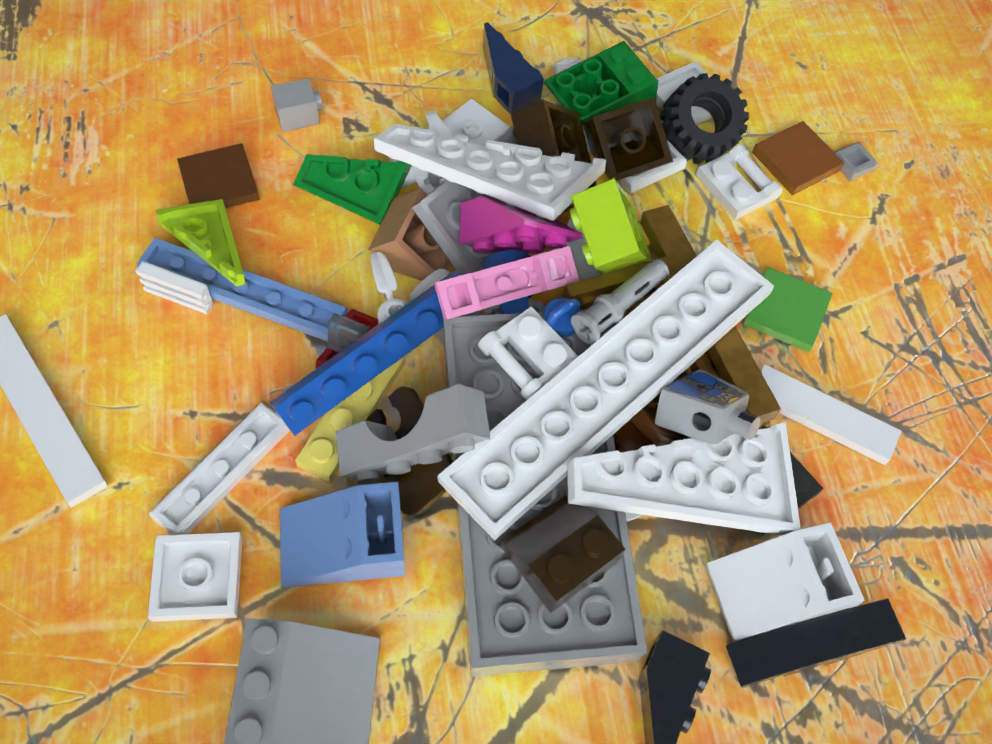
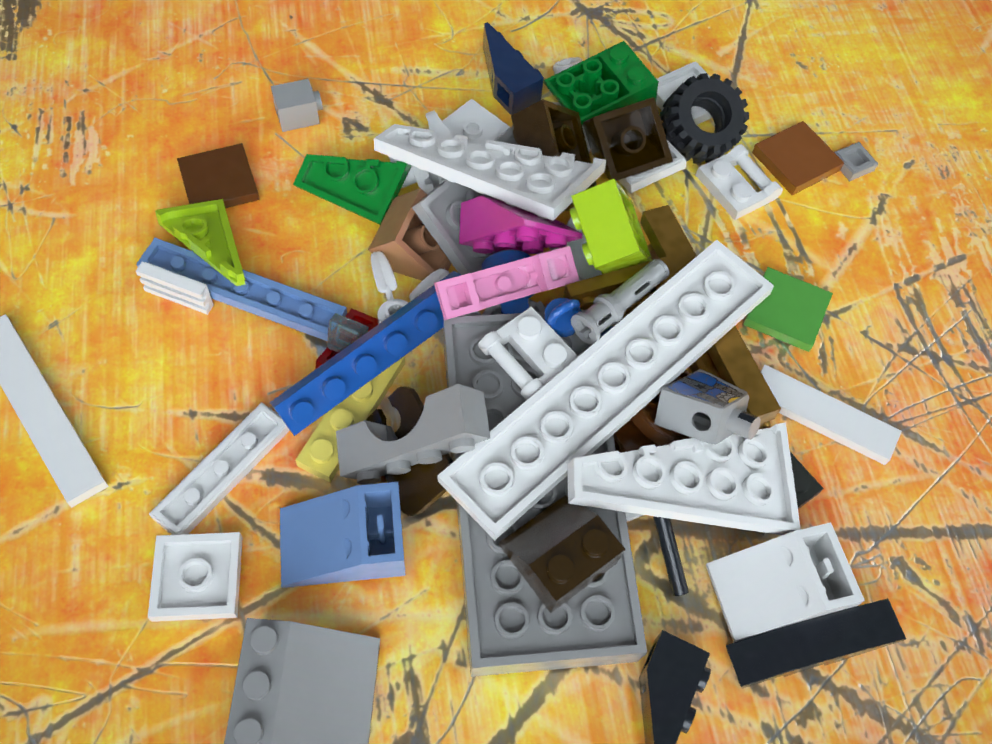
(671, 556): none -> black bar

